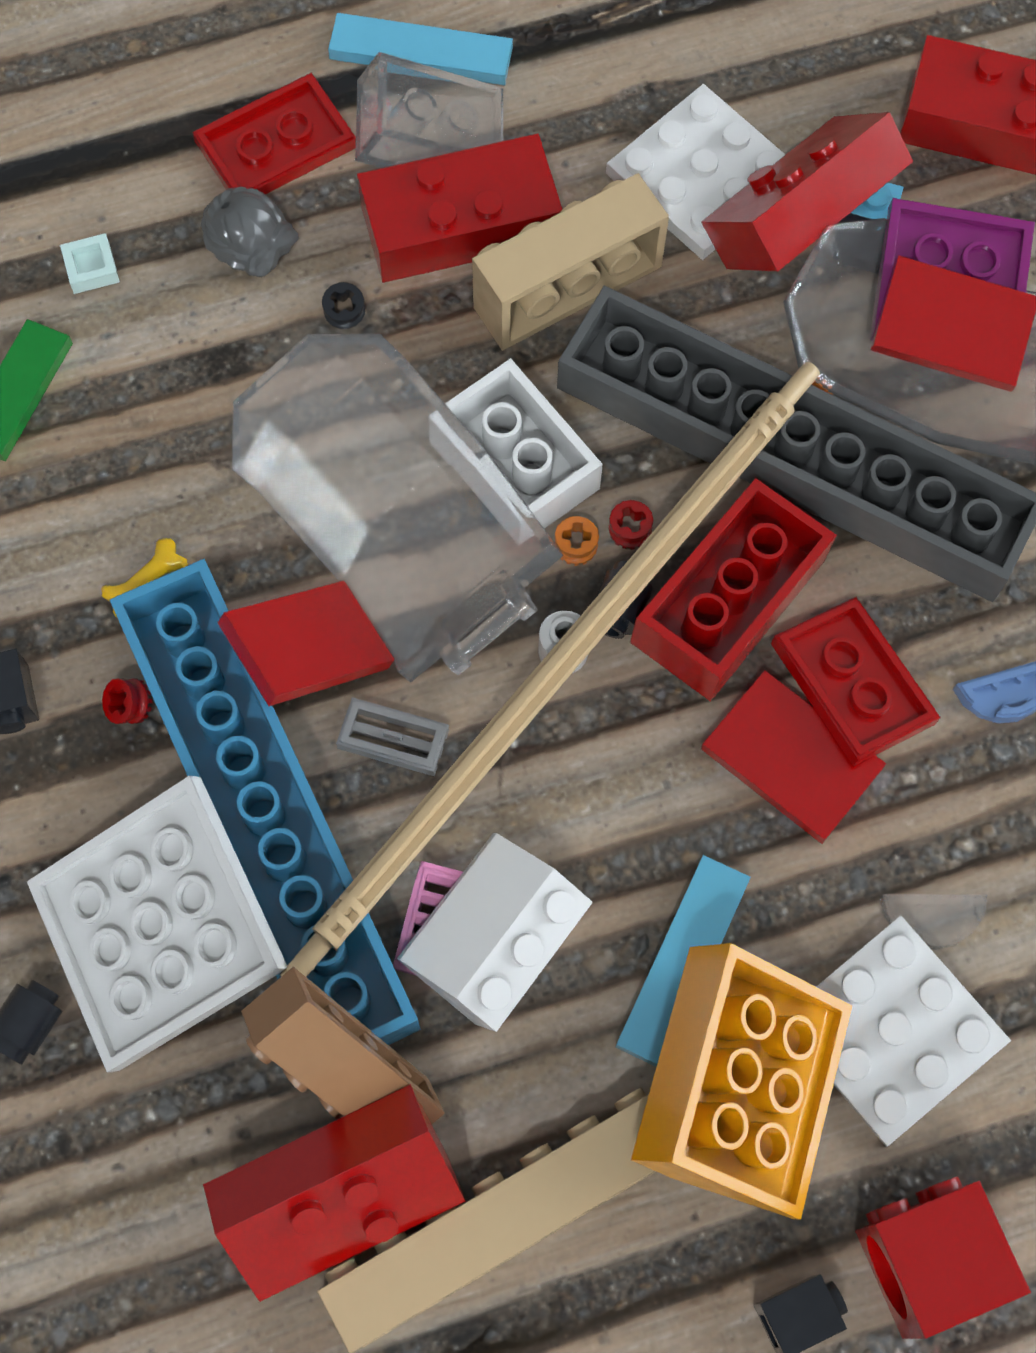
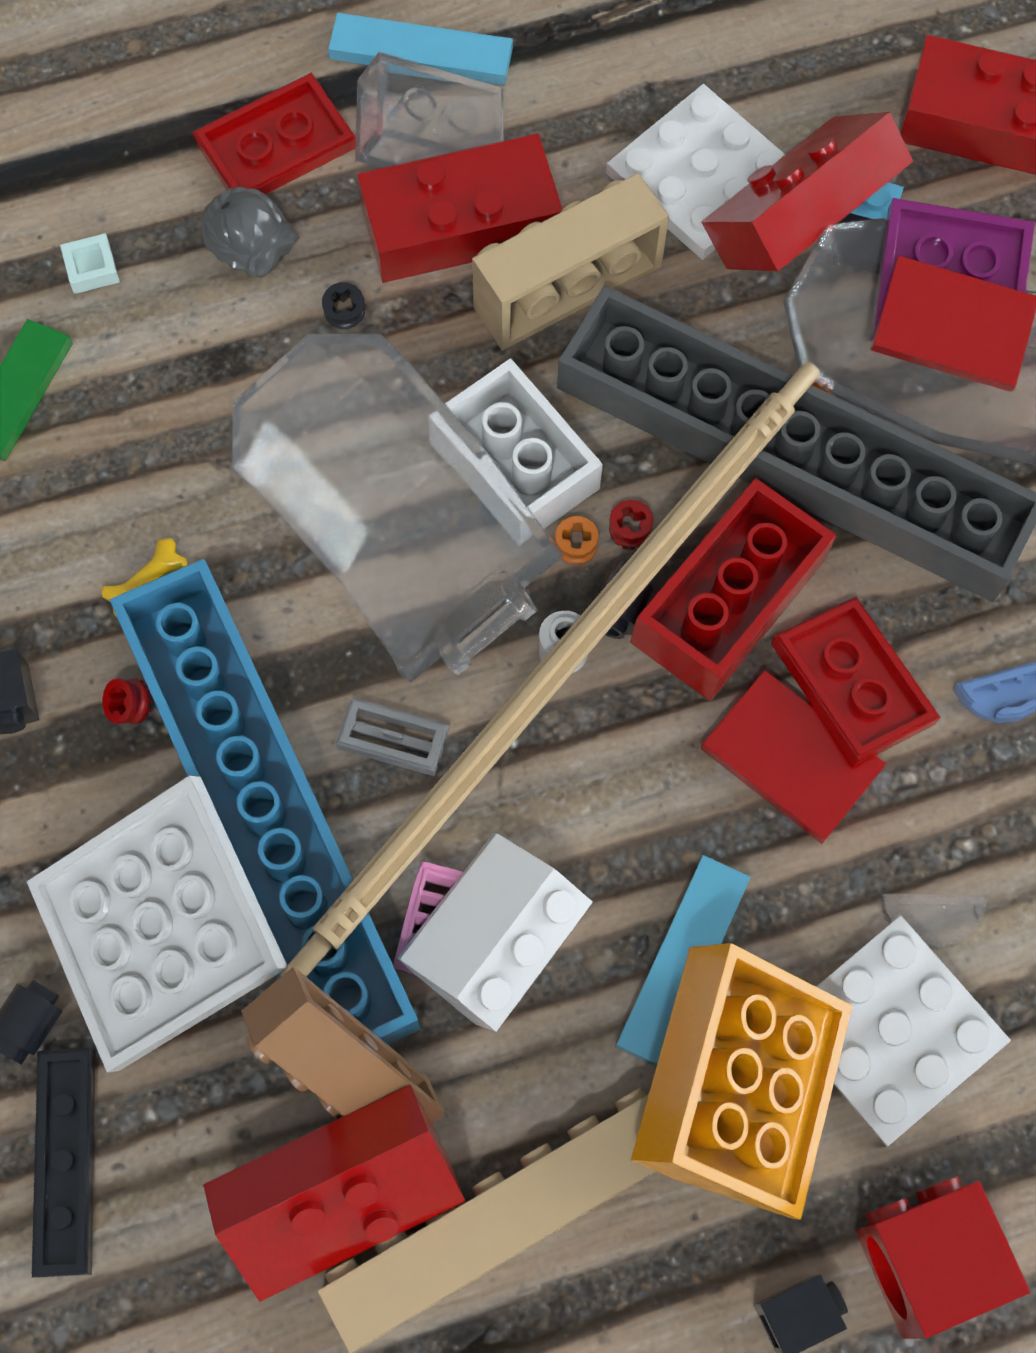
(64, 1163): none -> black tile
(305, 642): red tile -> none

